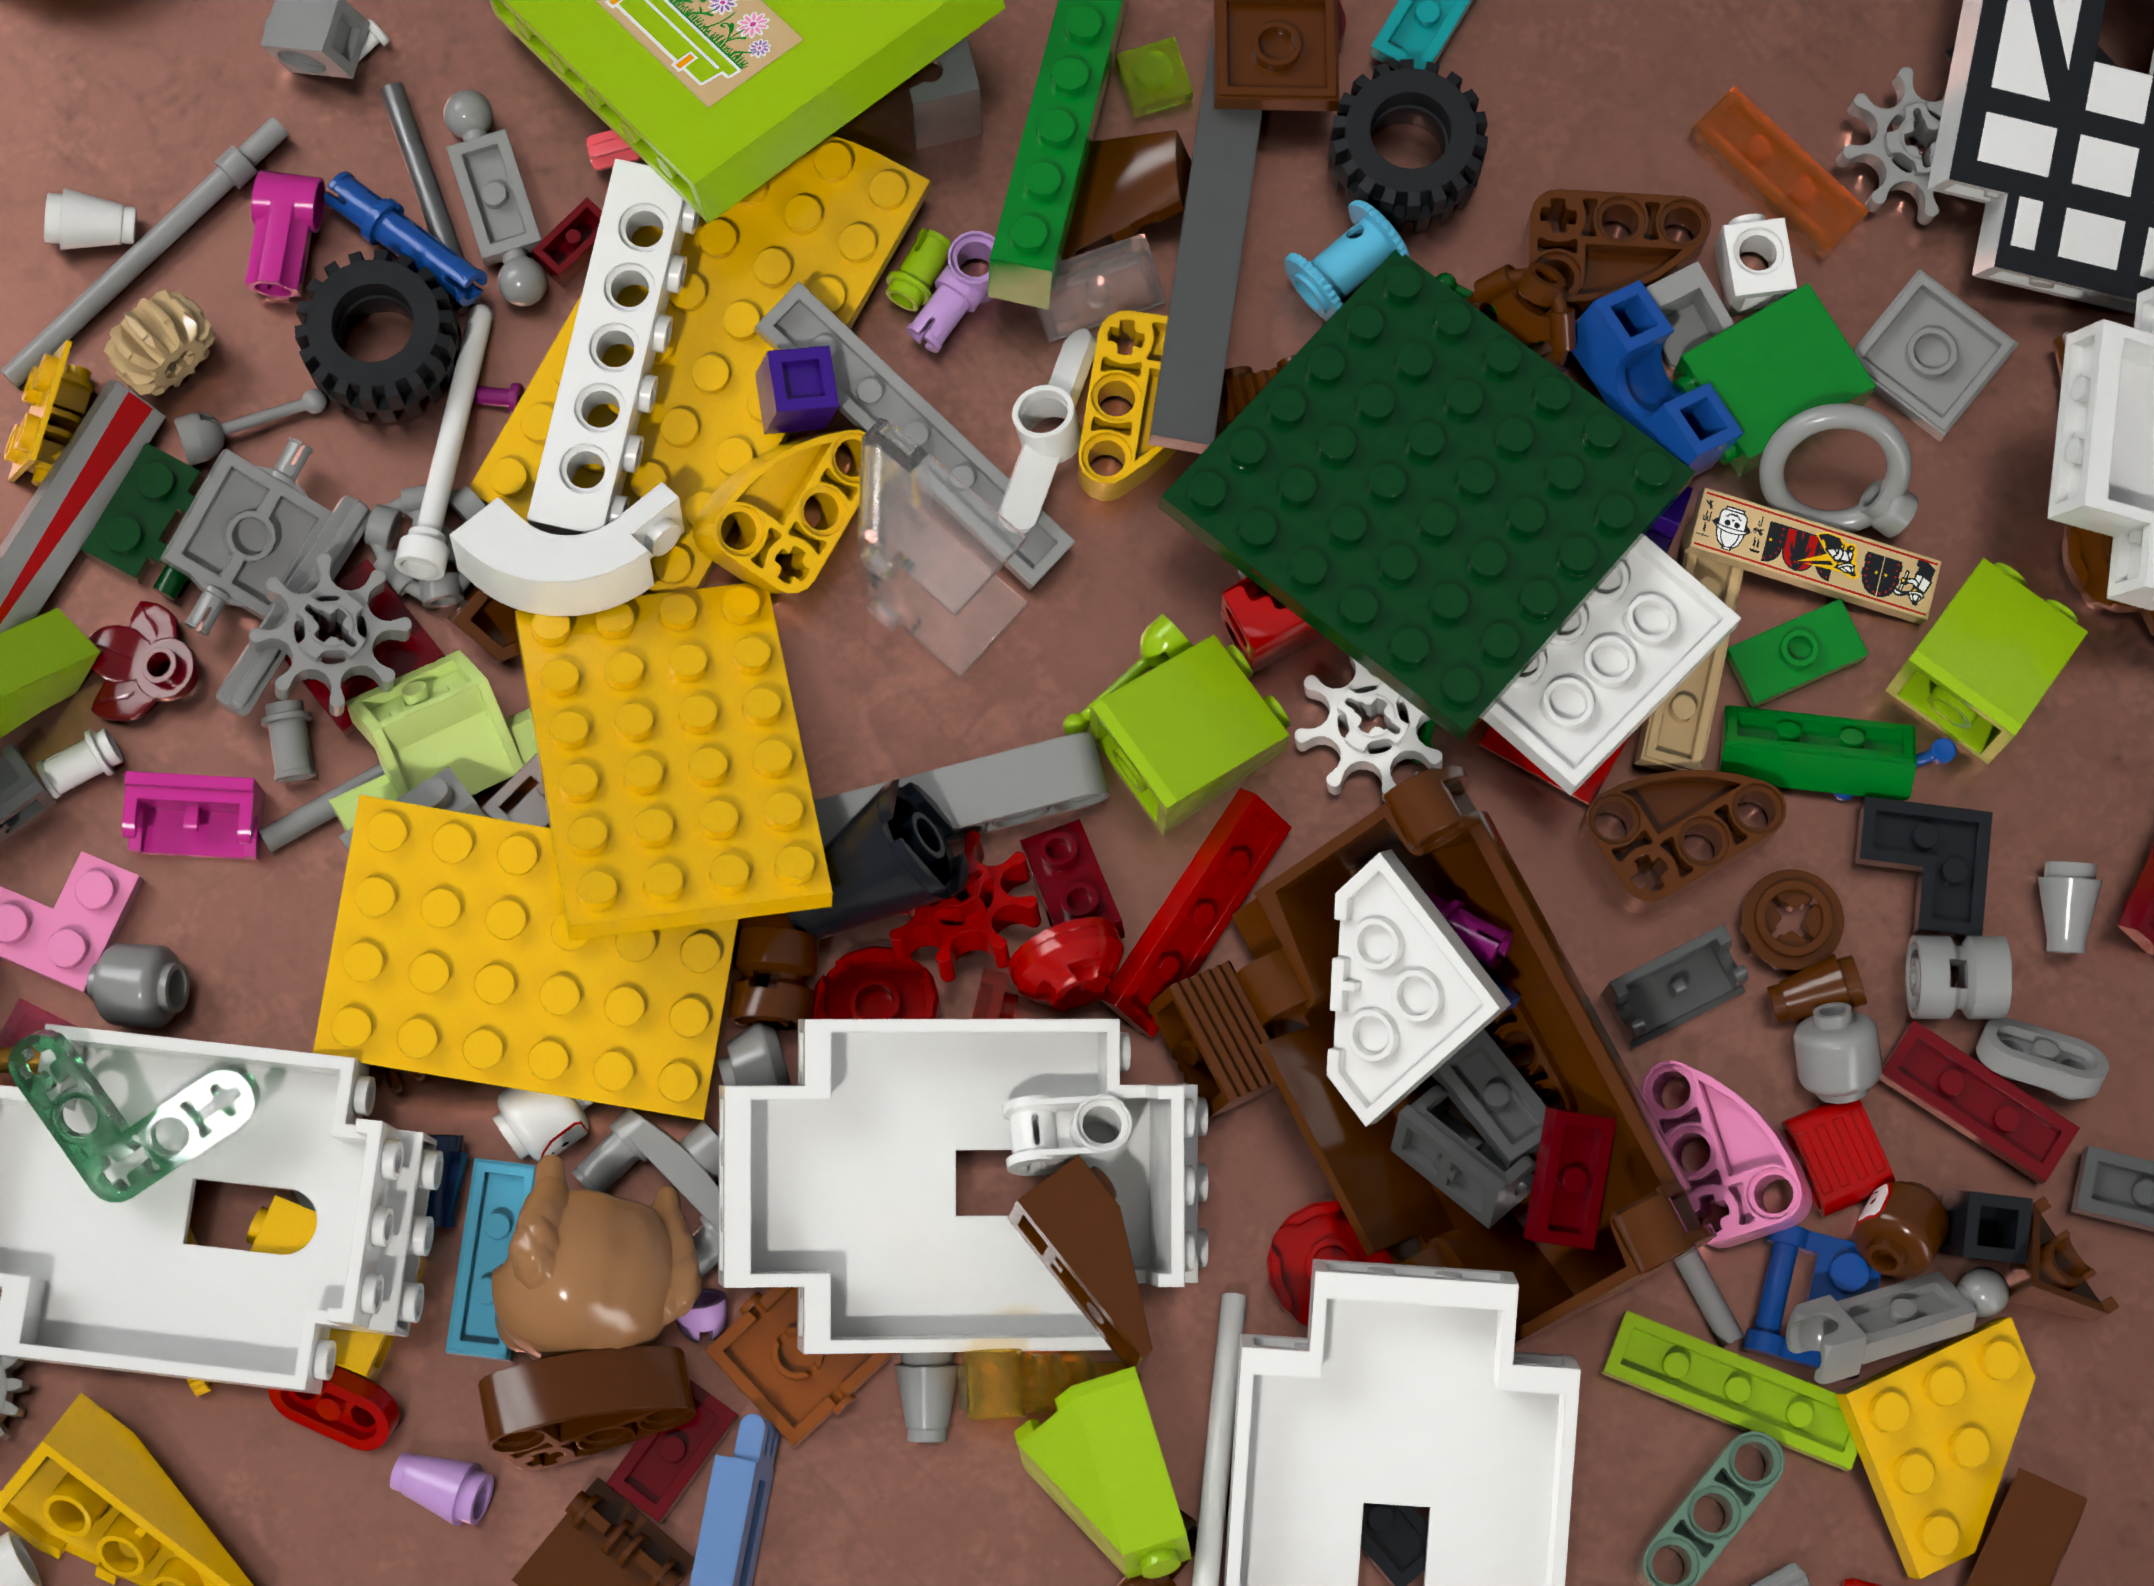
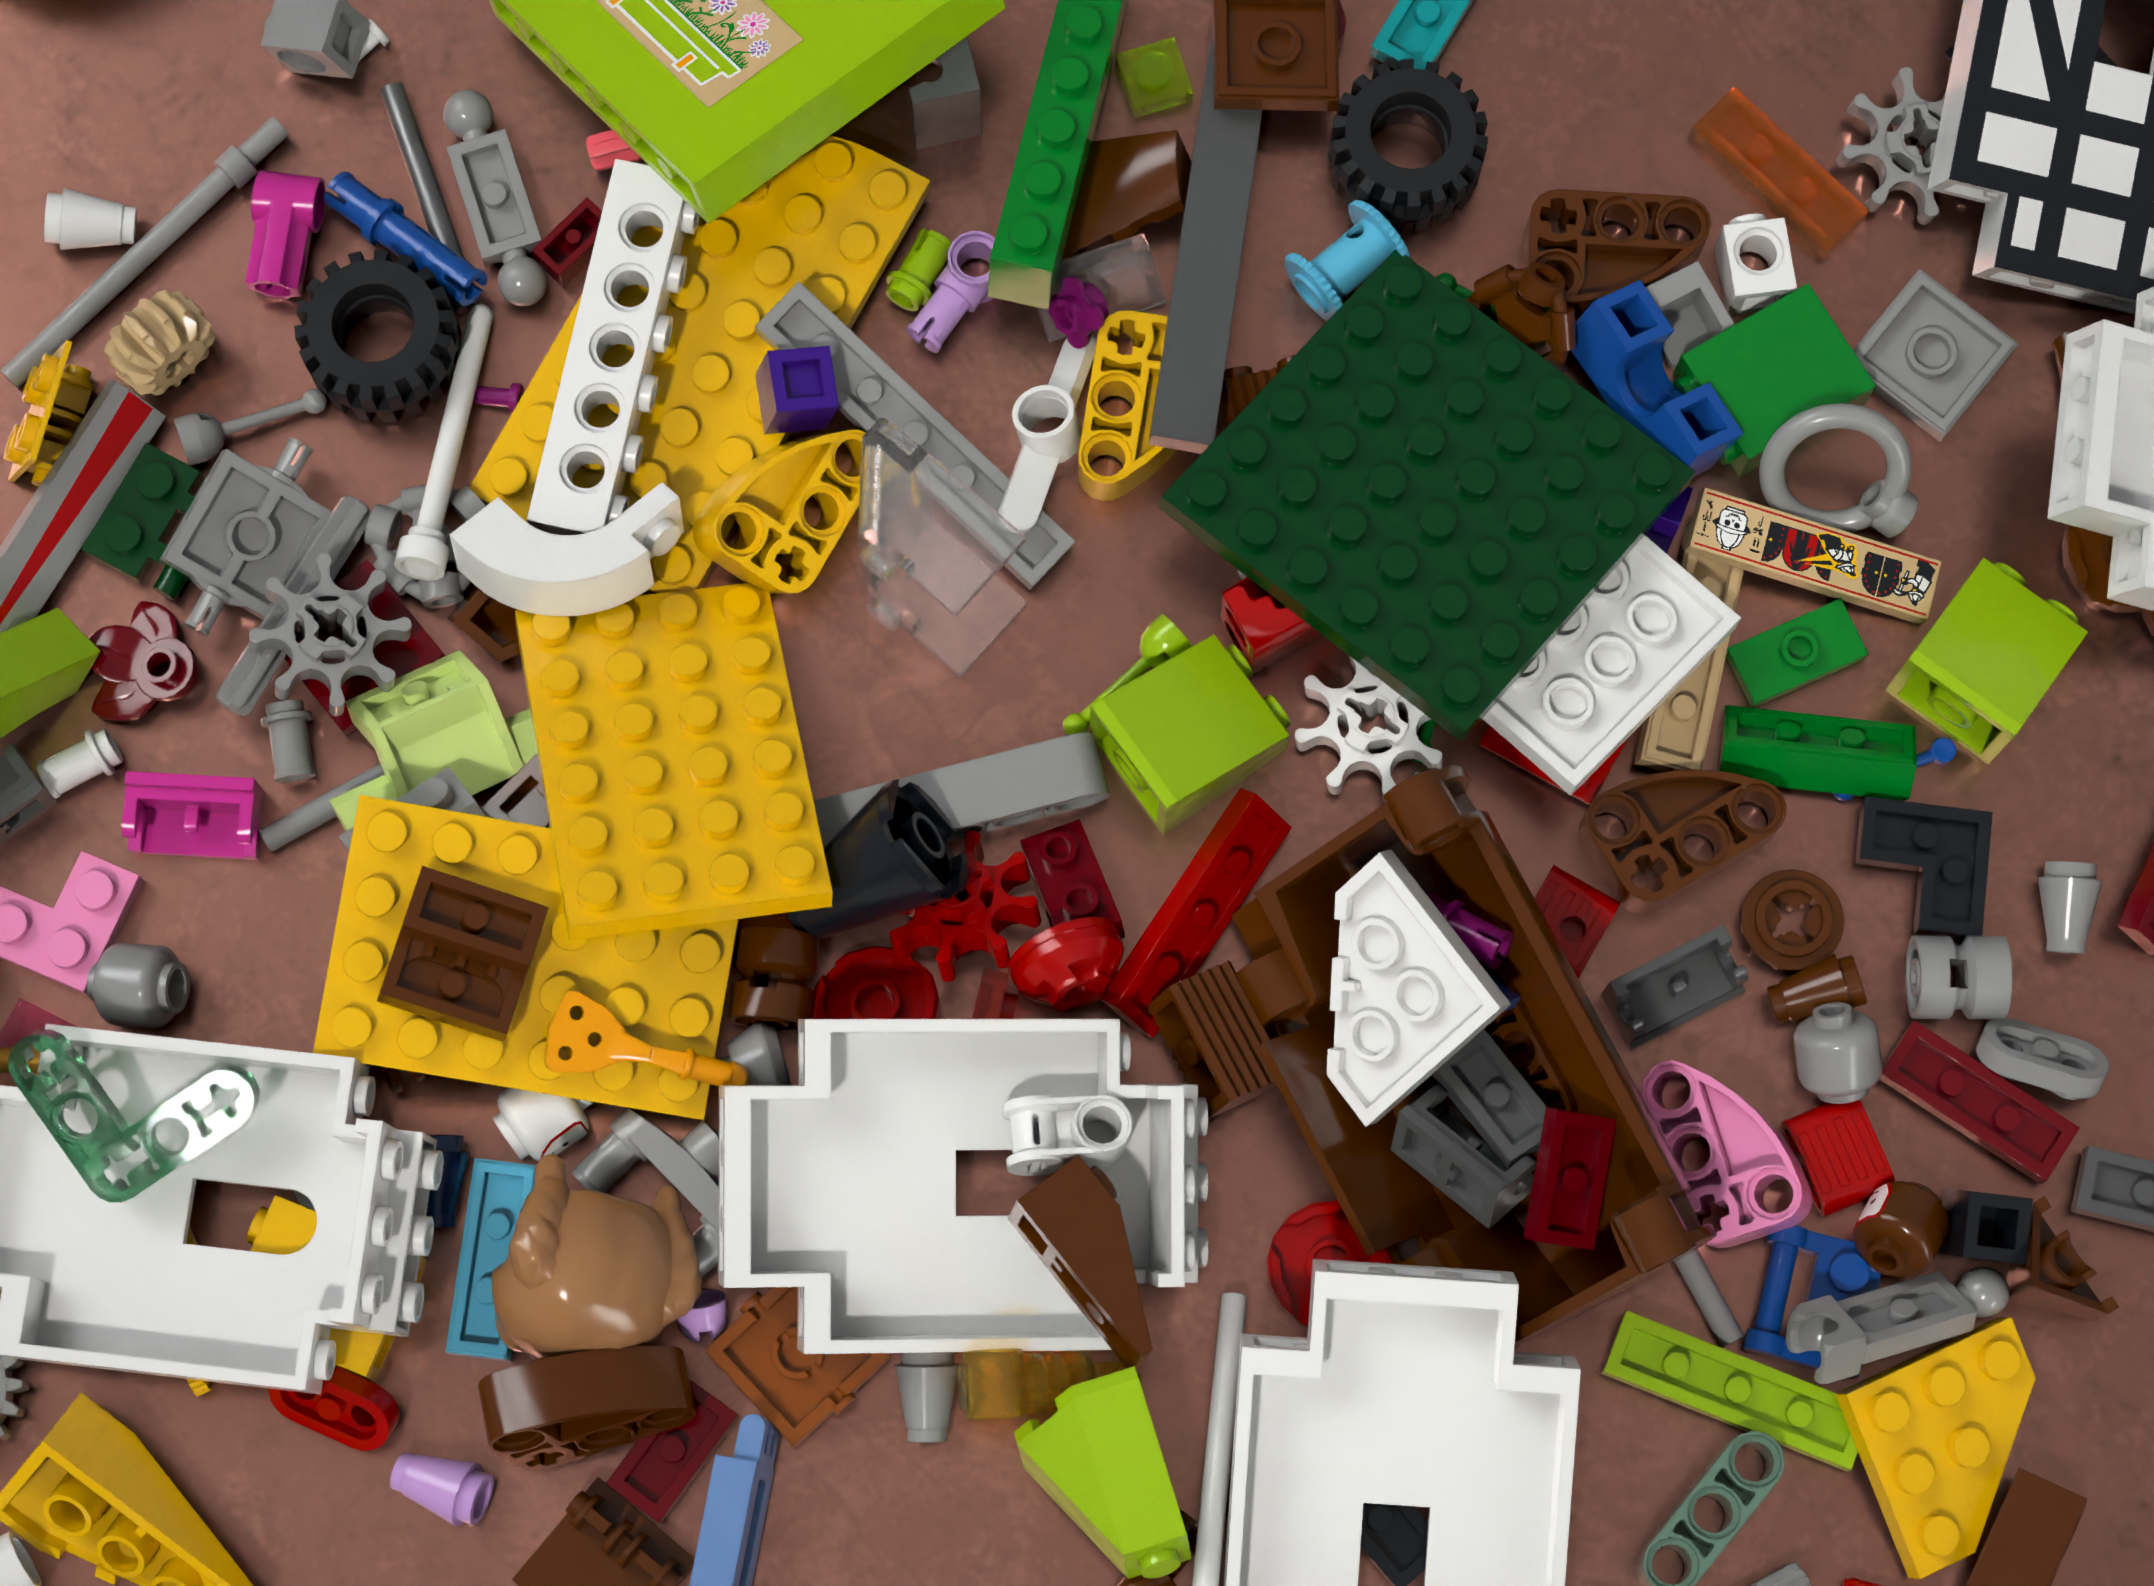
(462, 954): none -> reddish brown slope
(618, 1046): none -> light orange piece
(1078, 310): none -> magenta plate
(1575, 915): none -> red piece

